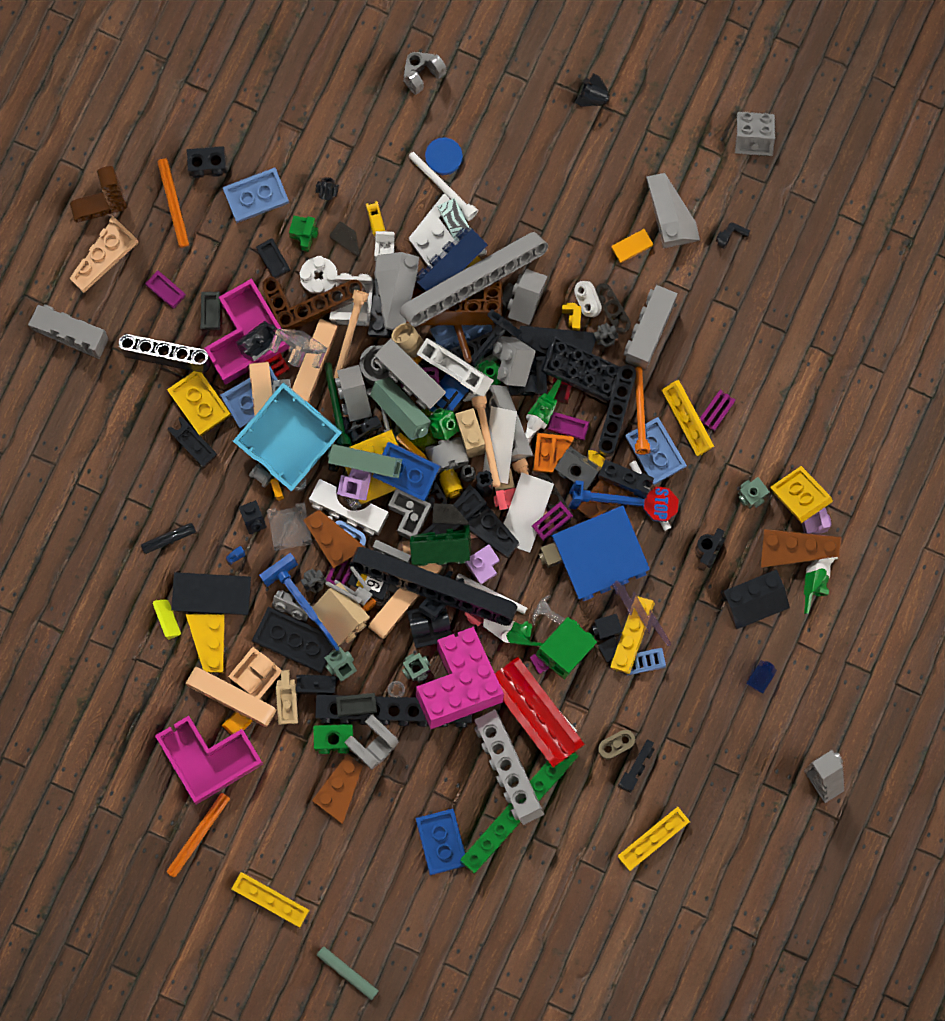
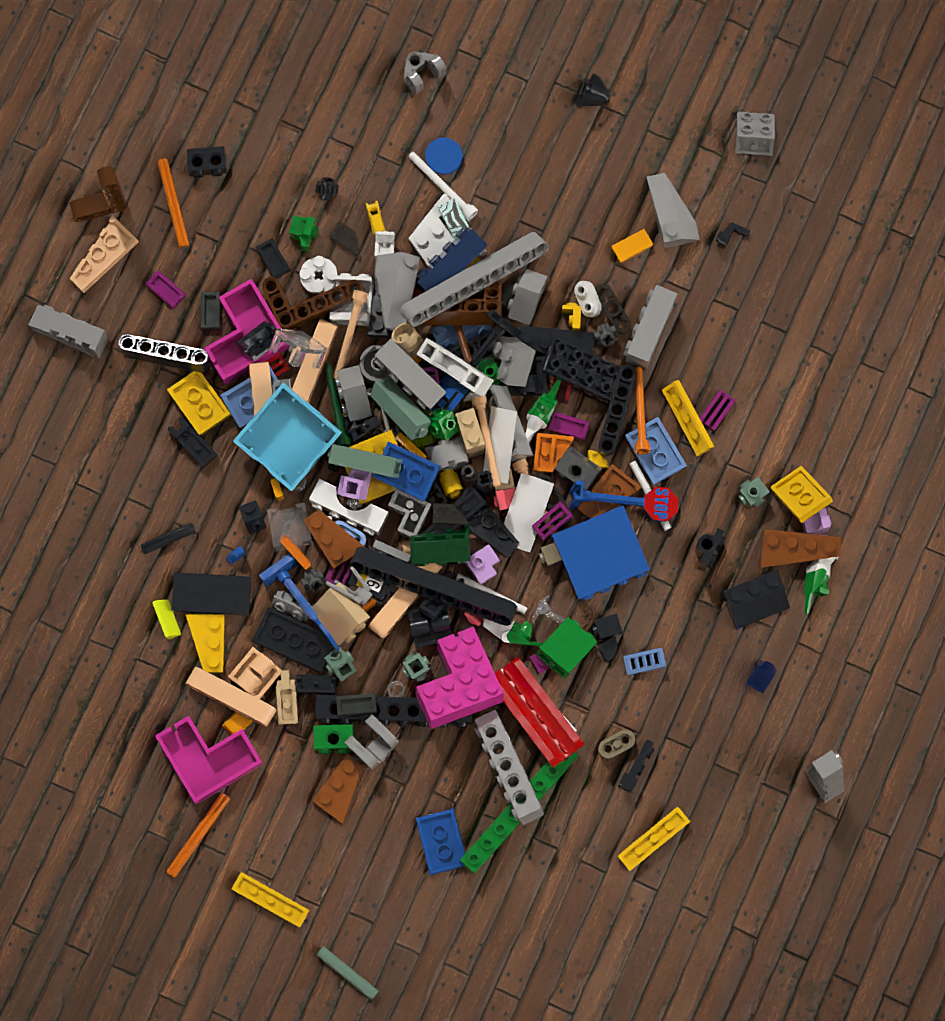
(255, 195): medium blue plate -> none
(261, 475): light grey bush -> none
(295, 551): none -> orange tile
(626, 478): black plate -> none
(631, 639): yellow plate -> none
(635, 603): piece -> none

